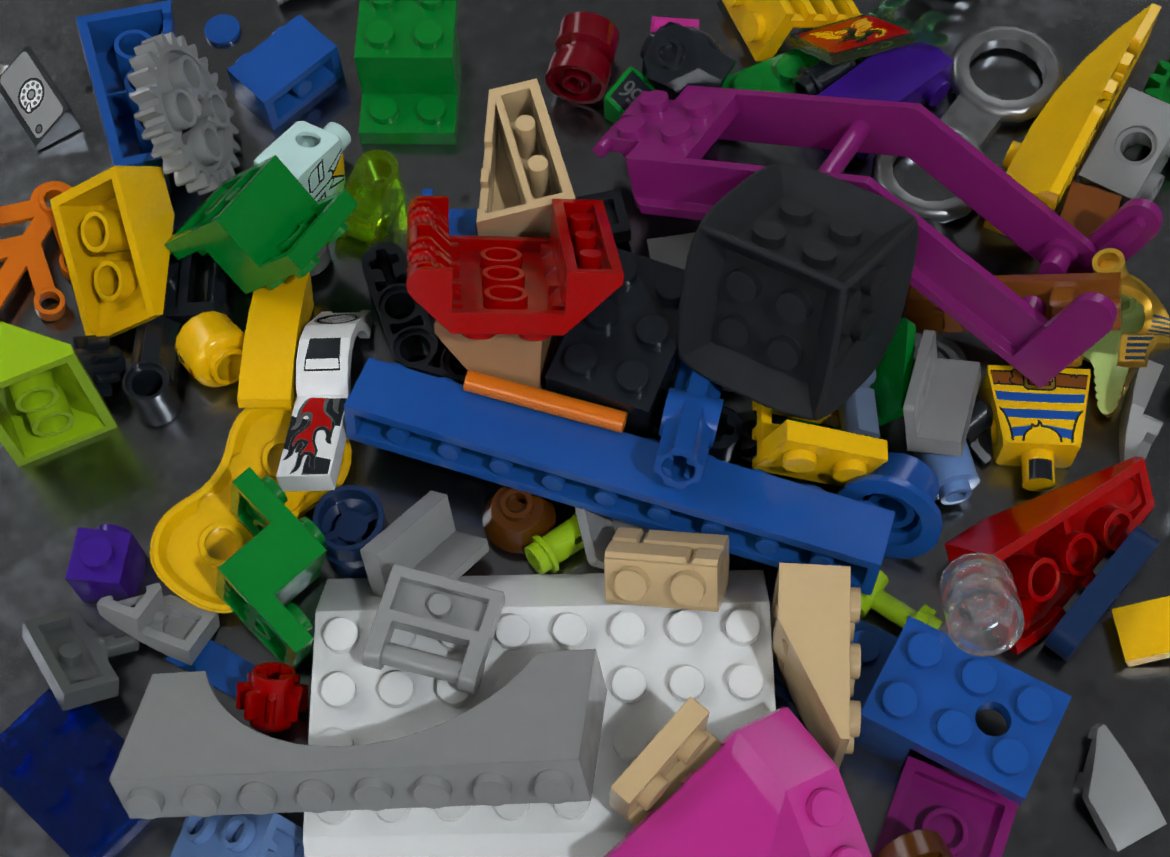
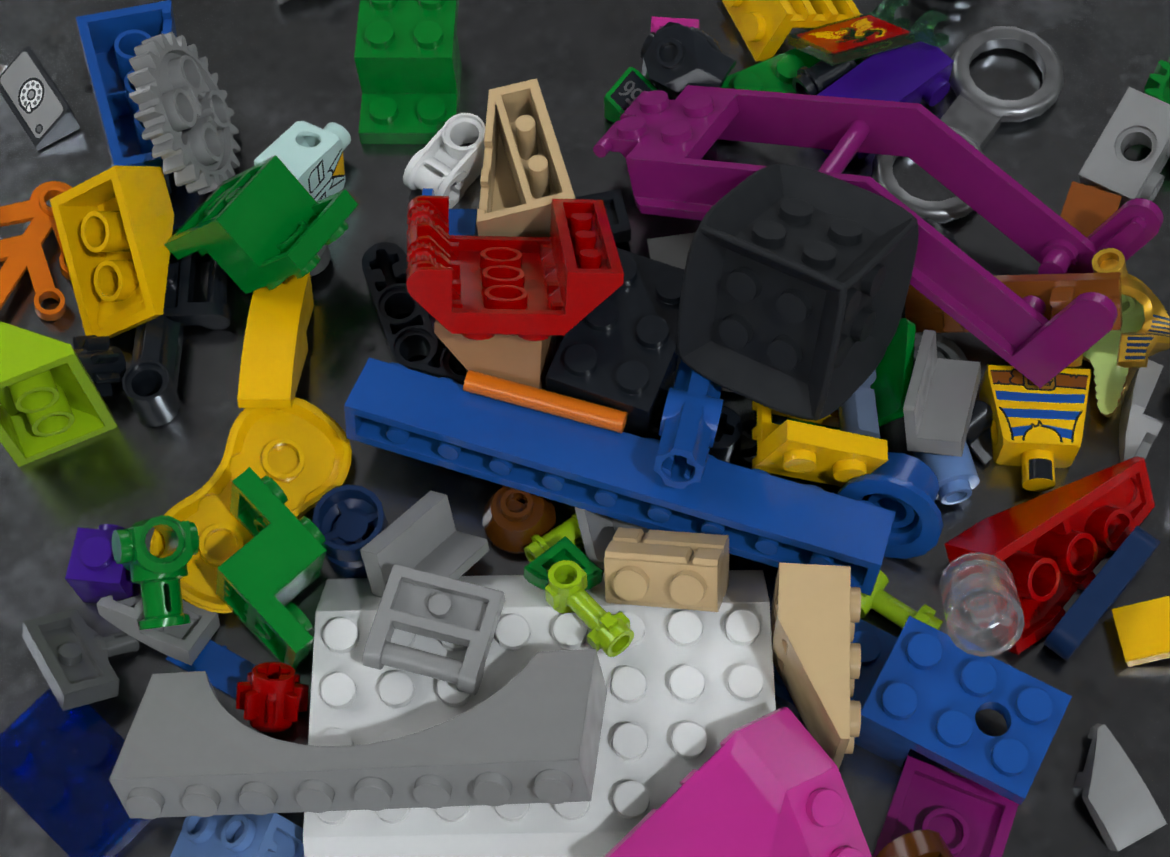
(157, 576): none -> green connector
(211, 348): yellow head -> none
(222, 30): blue piece -> none
(285, 72): blue brick -> none
(323, 385): white piece -> none
(376, 202): clear neon green piece -> none
(446, 164): none -> white piece
(537, 570): none -> green tile
(568, 595): none -> lime bar
(582, 57): dark red wheel -> none
(664, 763): tan bracket -> none
(1076, 114): yellow wedge -> none

